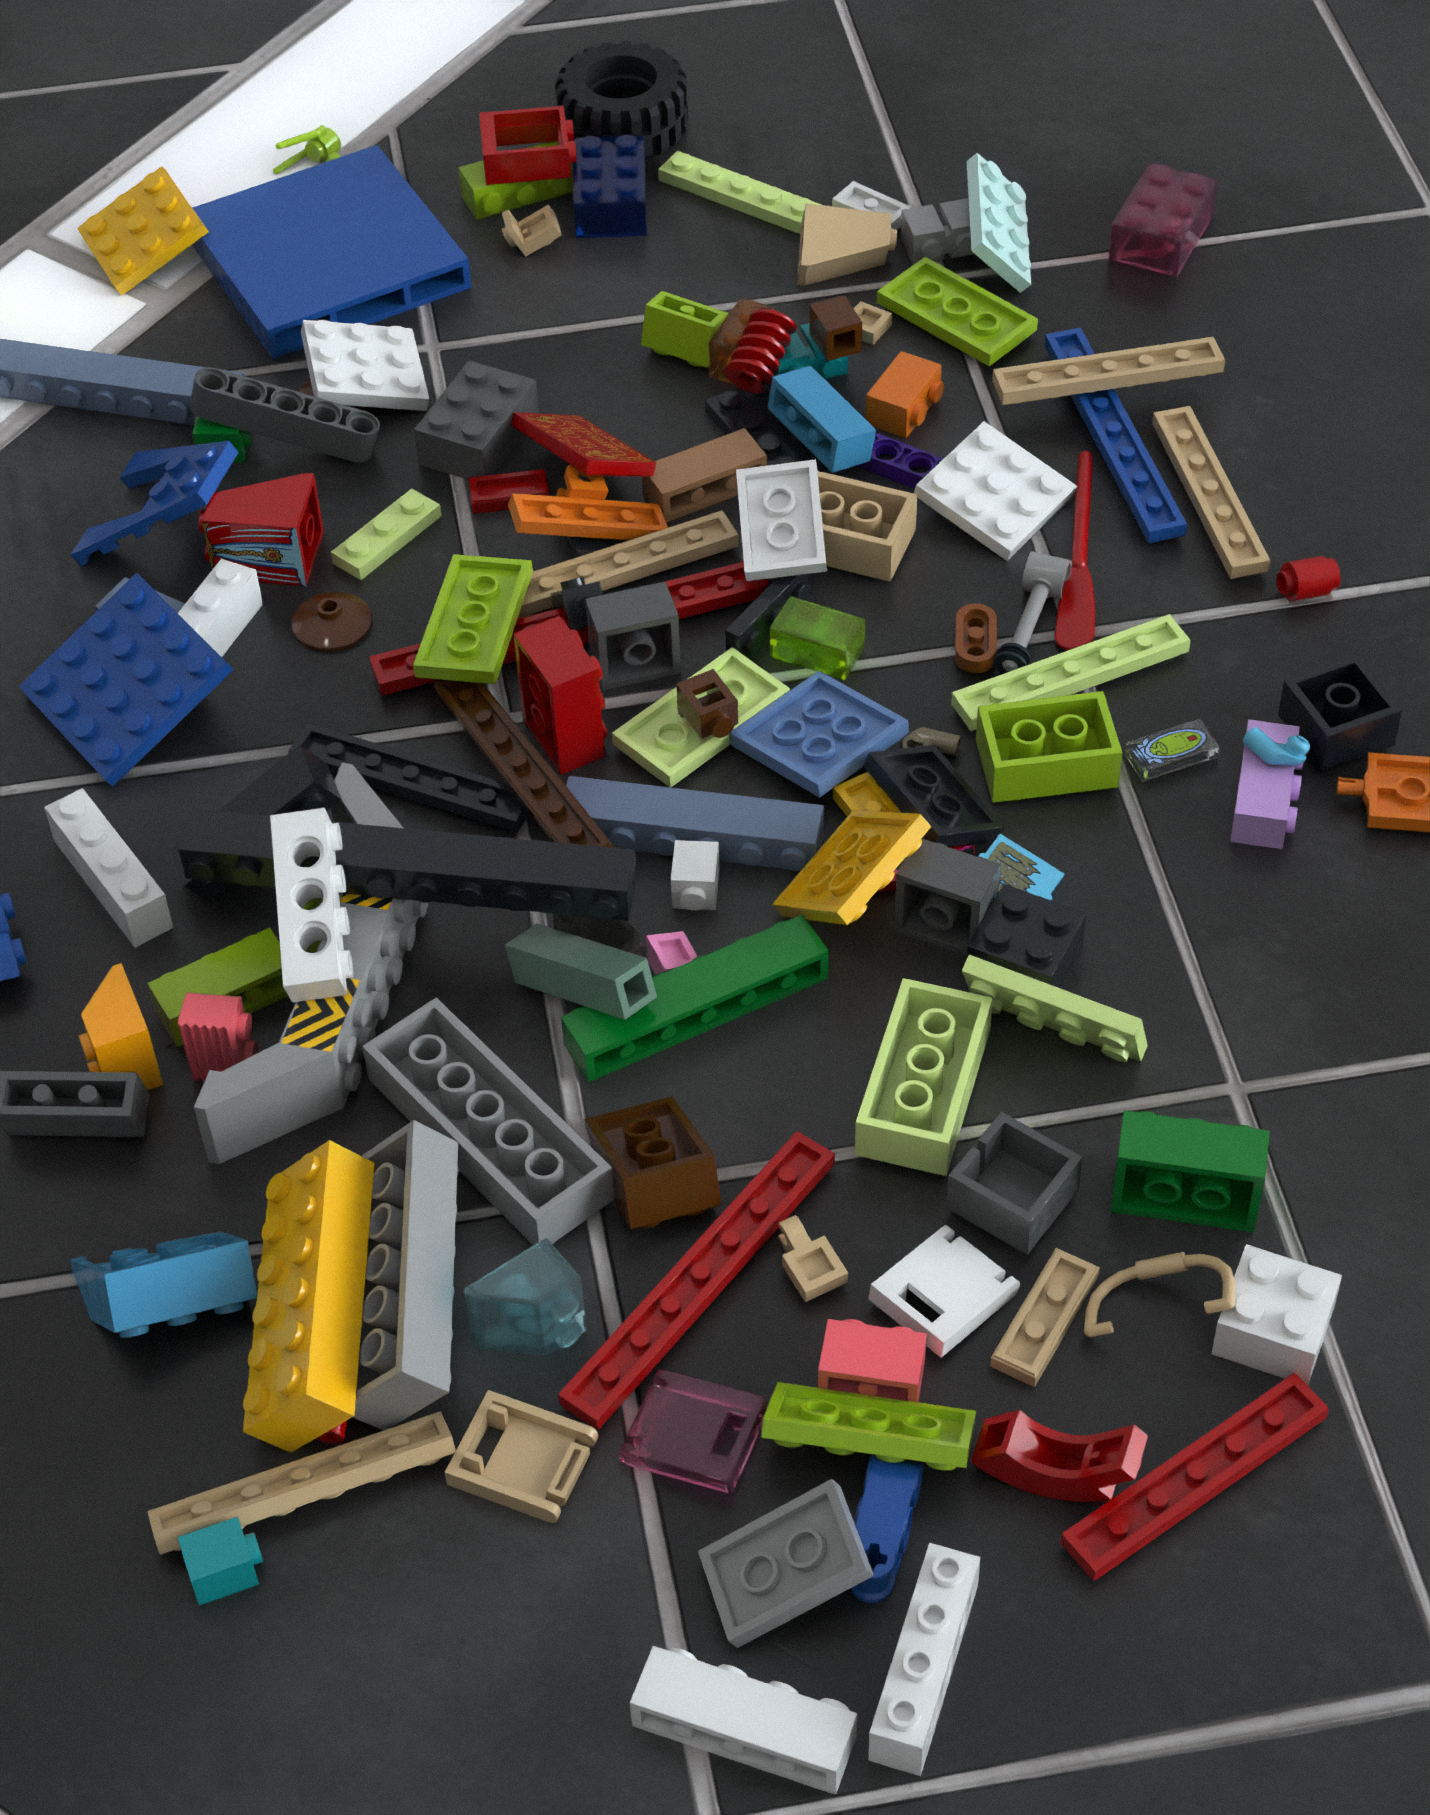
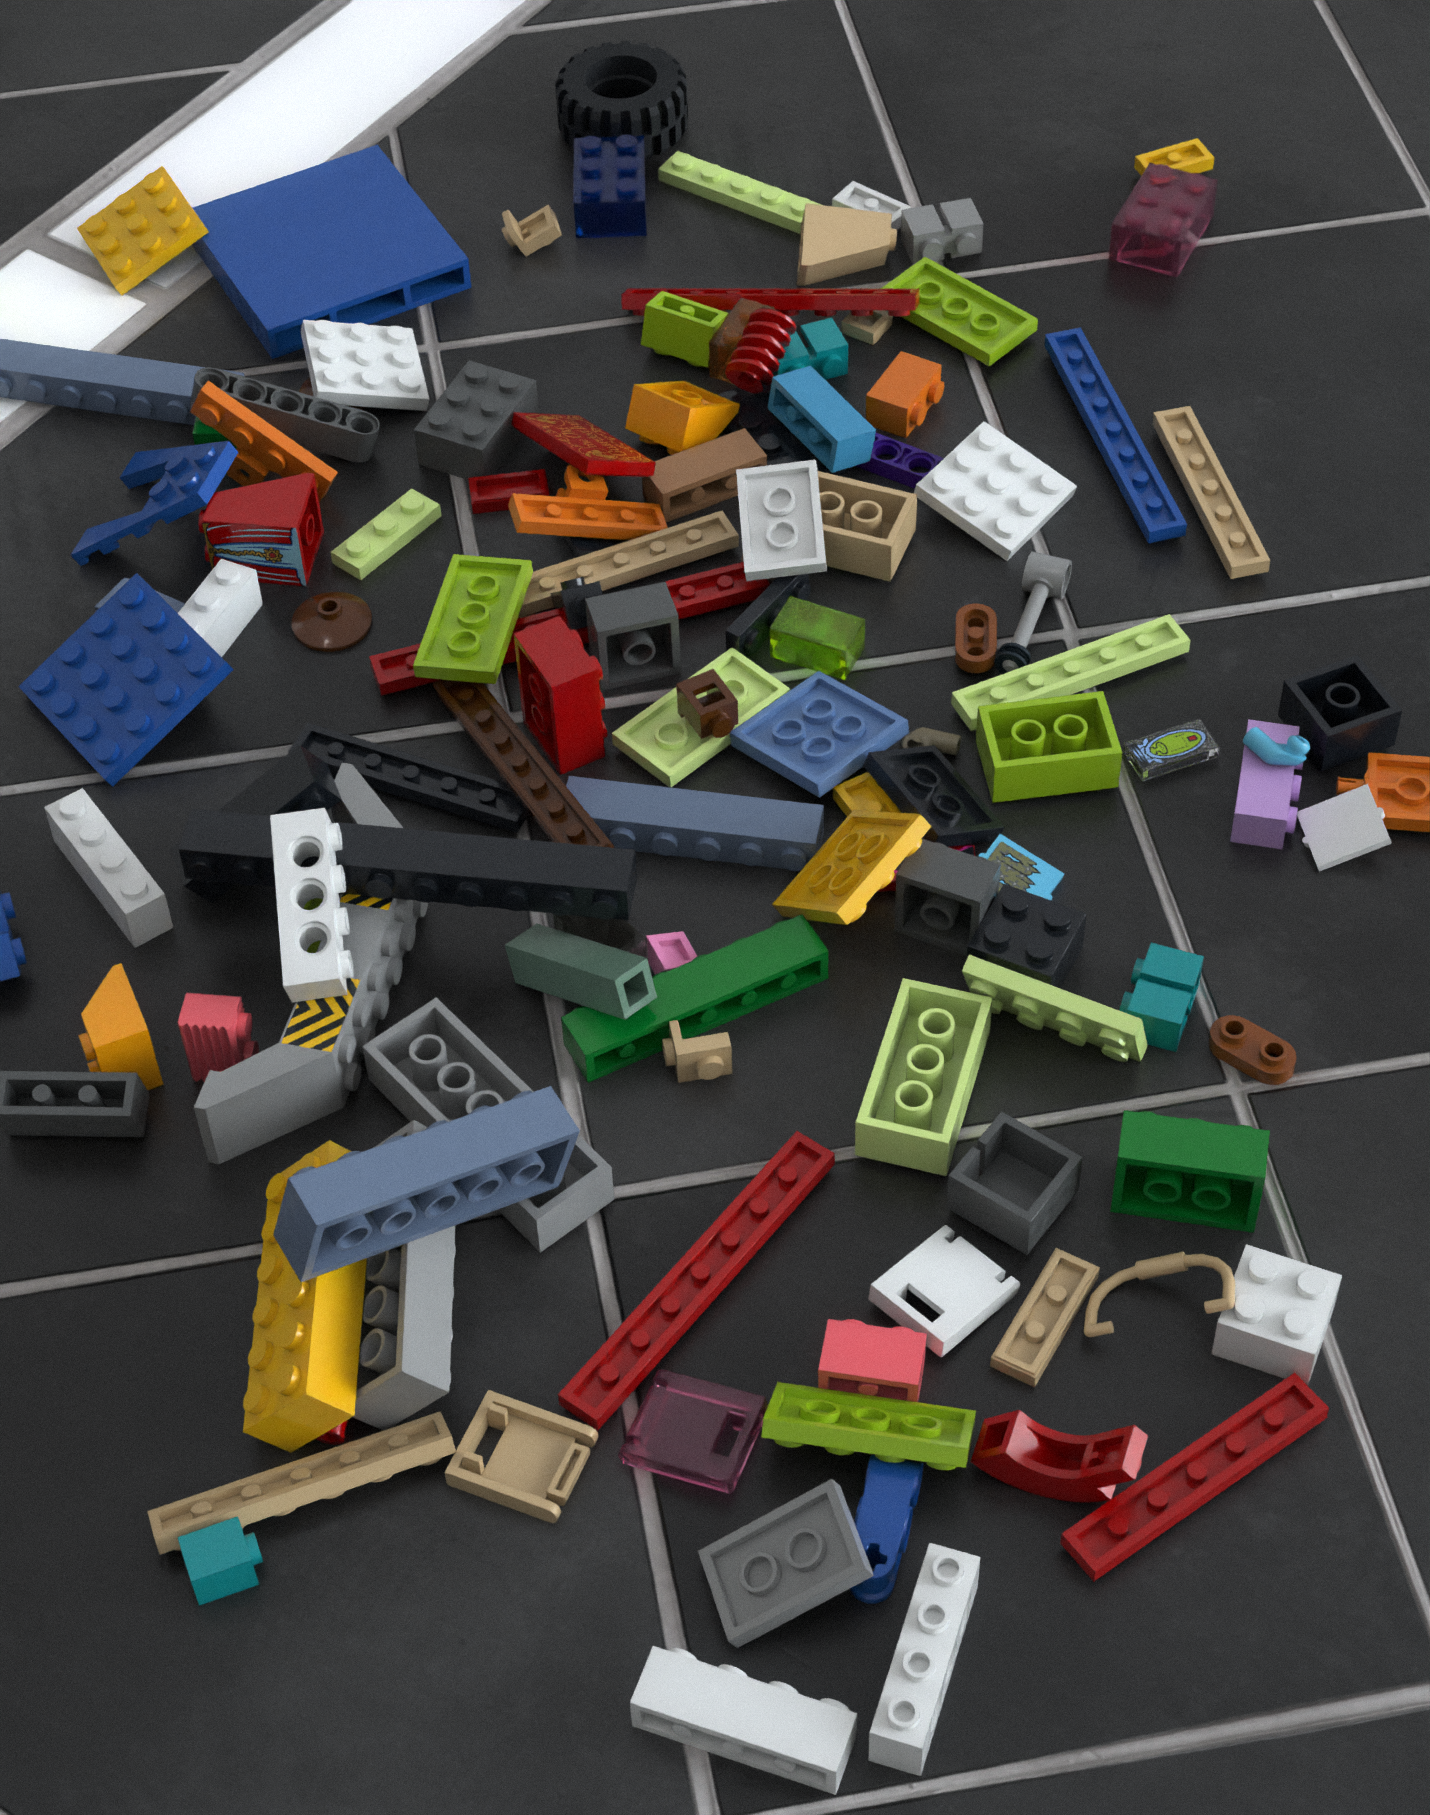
(166, 1285): dark azure wedge -> none
(242, 969): lime brick -> none
(258, 443): none -> orange plate
(321, 146): lime plant -> none
(424, 1182): none -> sand blue brick
(496, 198): lime brick -> none
(527, 127): red window -> none
(527, 1304): clear light blue slope -> none
(656, 1162): reddish brown slope -> none
(678, 414): none -> light orange slope
(695, 875): white brick -> none
(697, 1057): none -> tan bracket
(787, 300): none -> red plate
(809, 1263): tan plate -> none
(835, 328): reddish brown brick -> none
(998, 222): light aqua plate -> none
(1077, 607): red piece -> none
(1108, 370): tan plate -> none
(1163, 993): none -> teal piece
(1185, 156): none -> yellow plate
(1250, 1050): none -> dark orange plate
(1308, 578): red brick -> none
(1343, 827): none -> white piece

